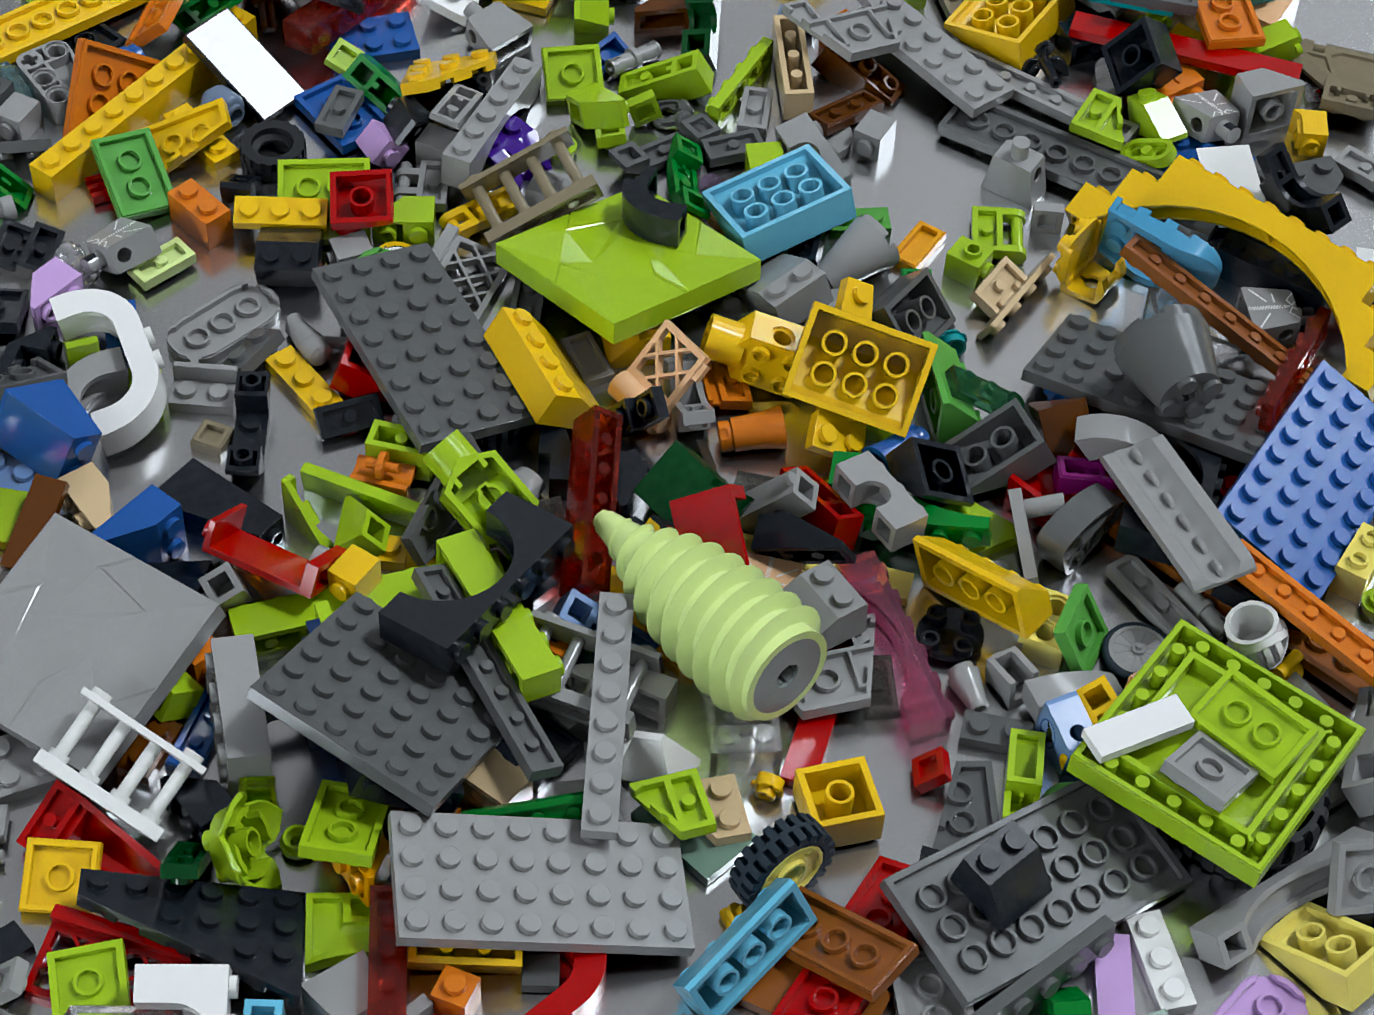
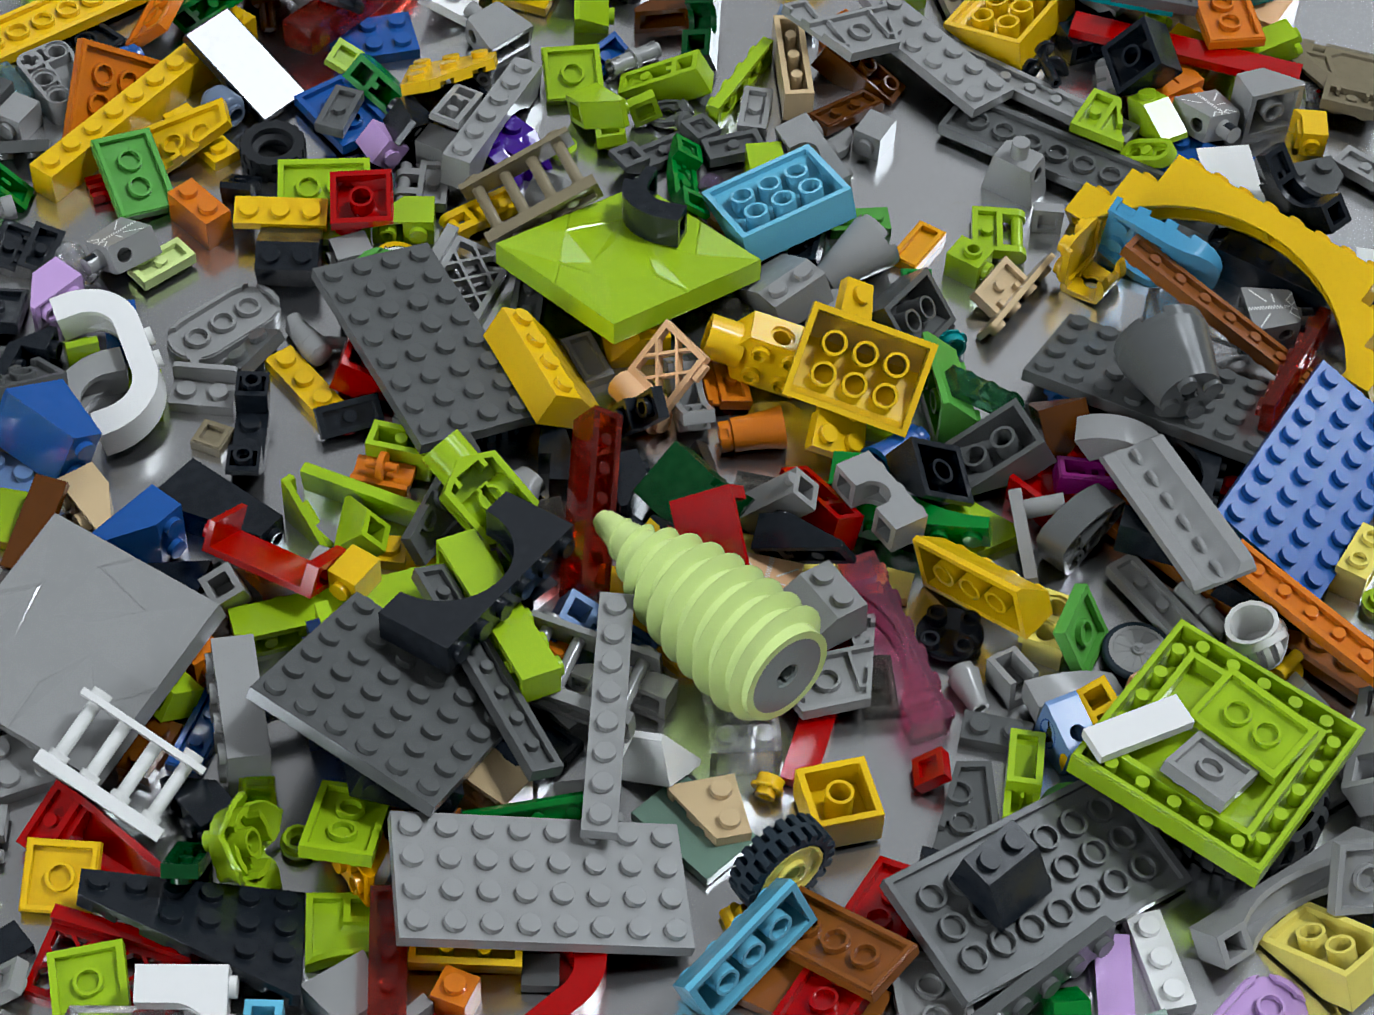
(677, 803): lime wing -> none

